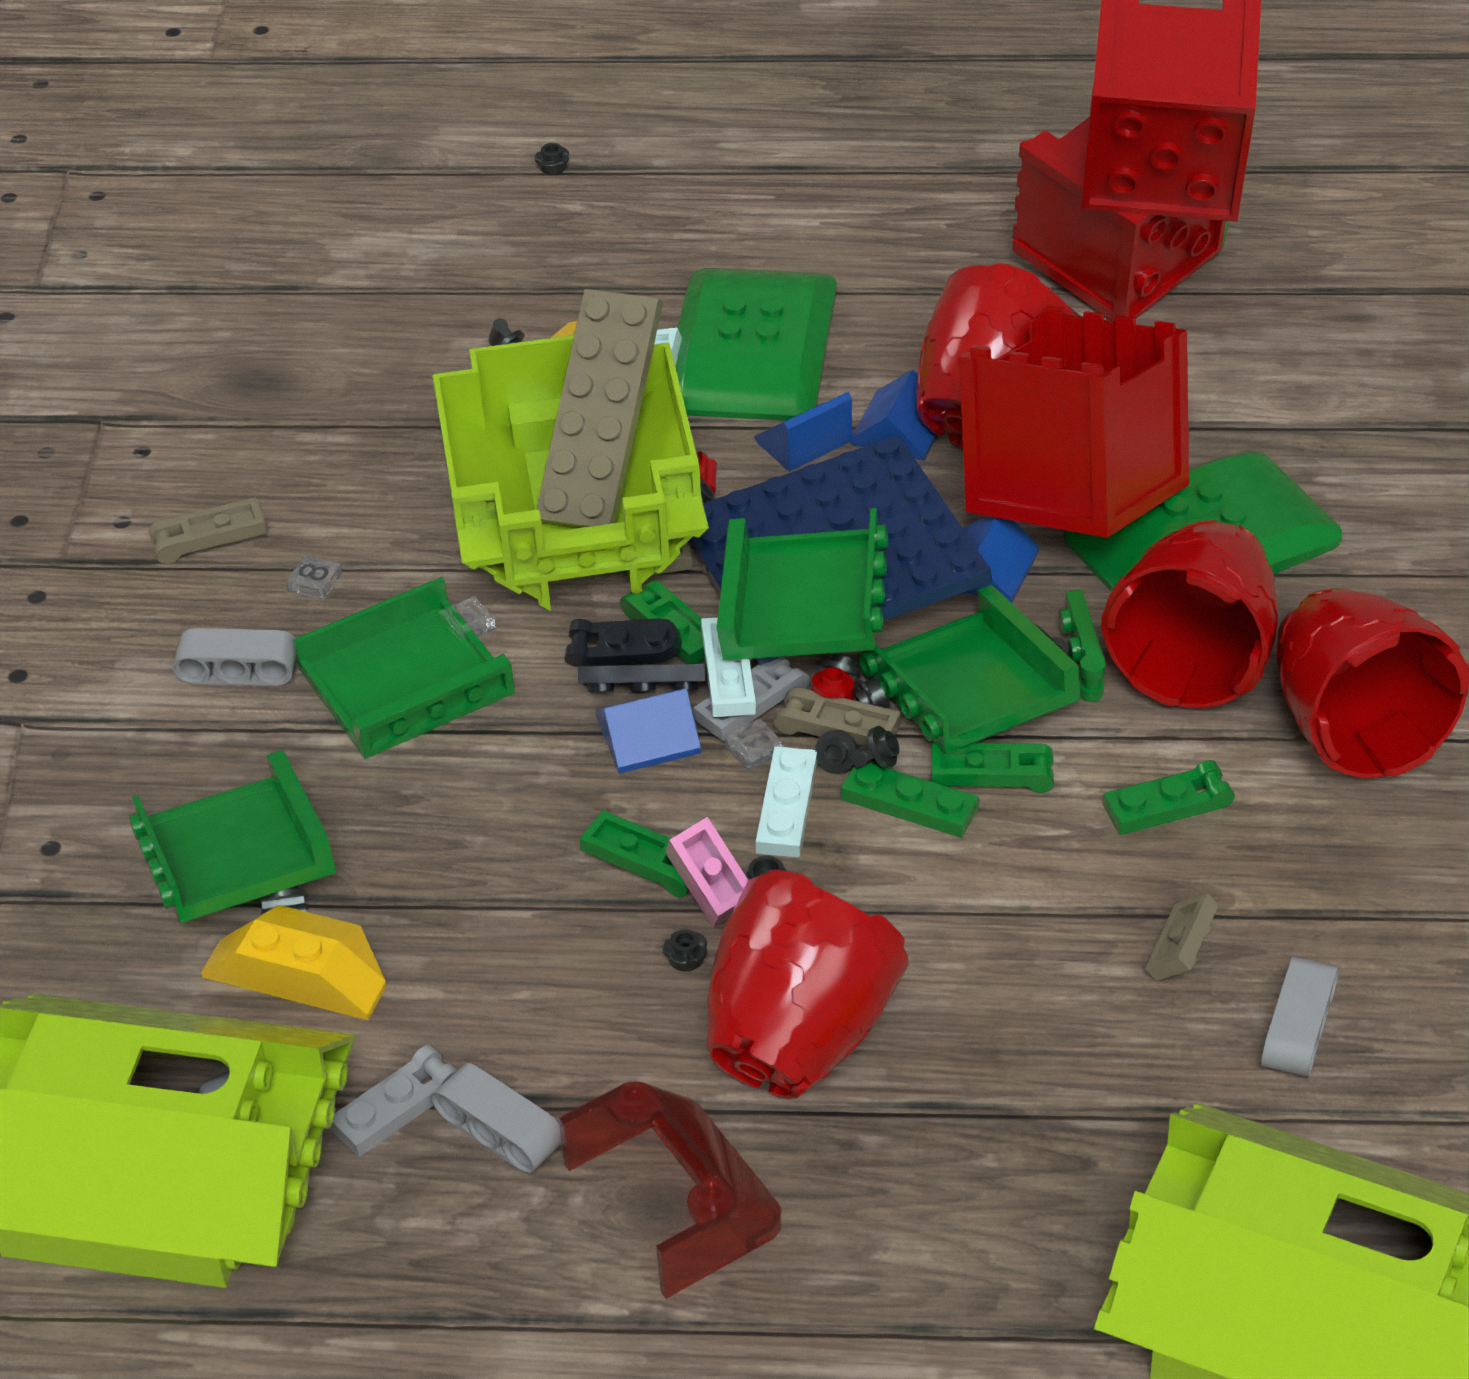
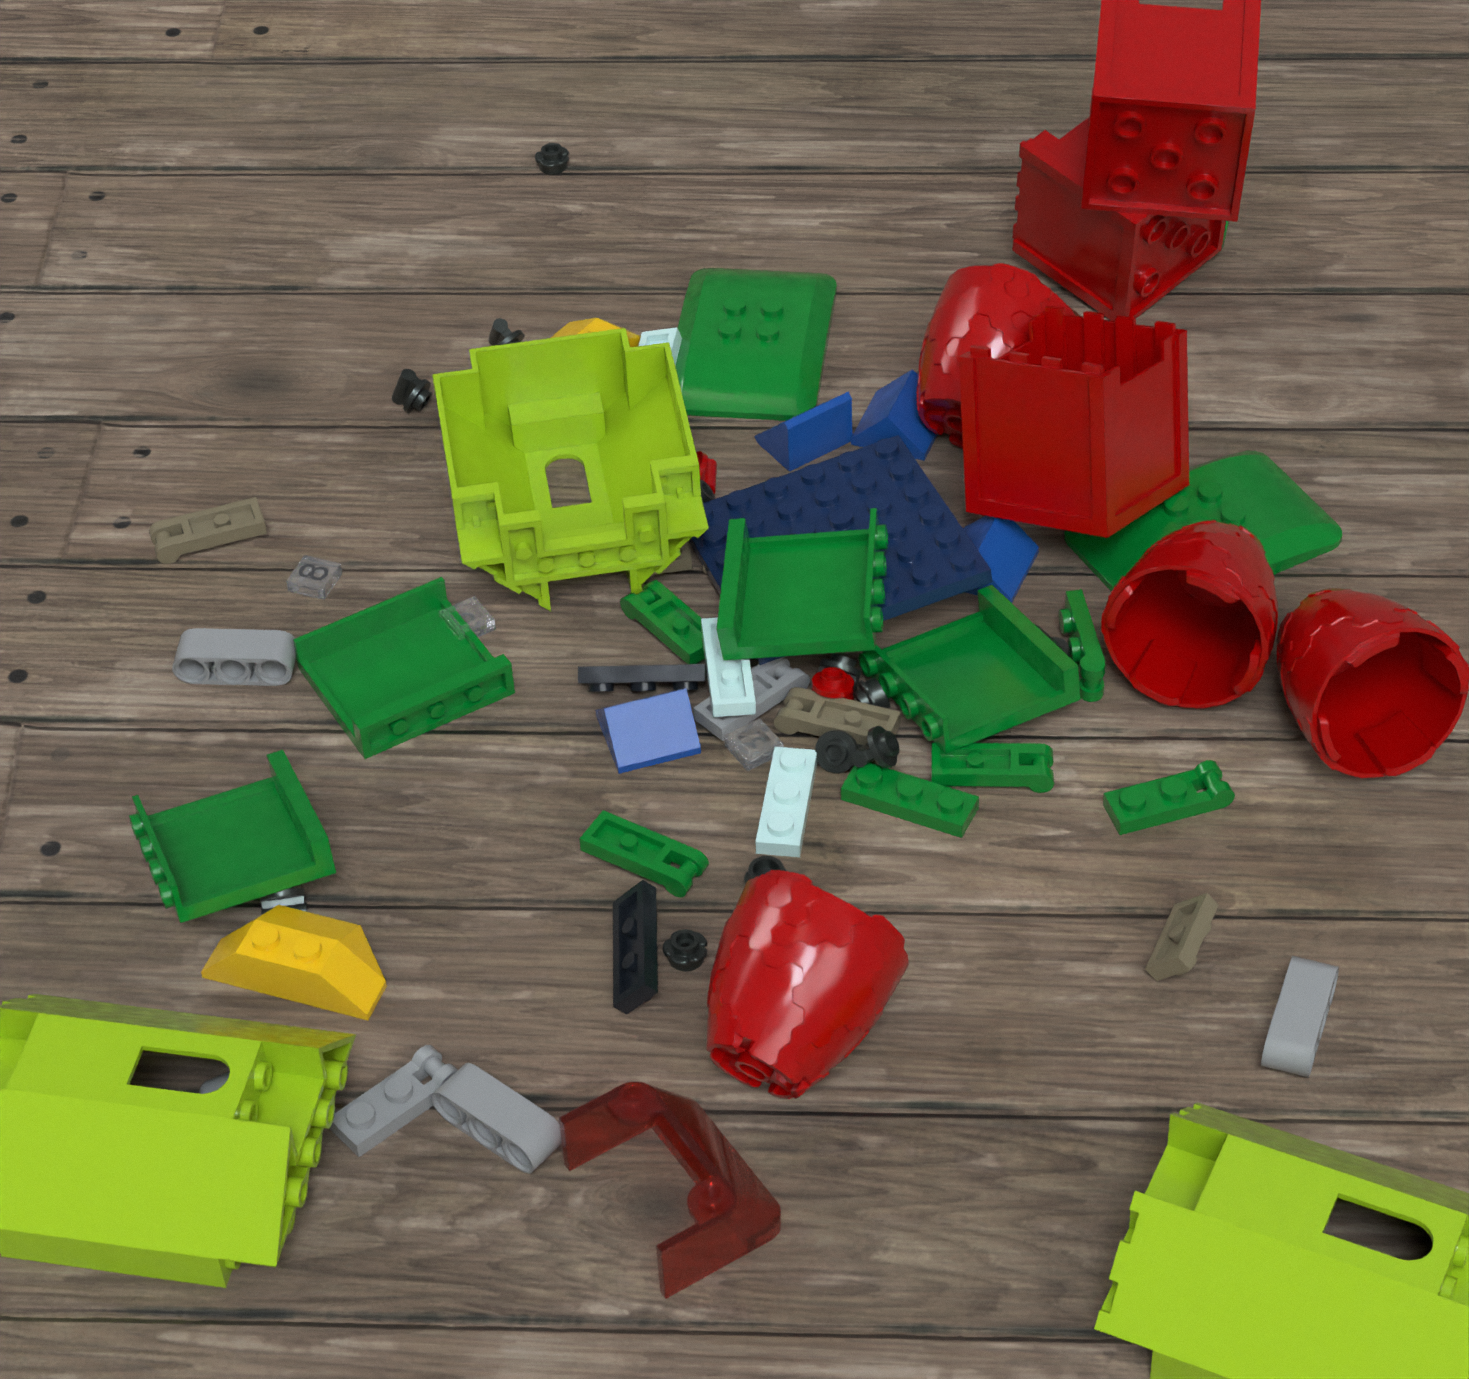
(411, 391): none -> pearl dark grey plate
(599, 409): dark tan plate -> none
(622, 642): black plate -> none
(635, 947): none -> black plate
(707, 870): bright pink brick -> none

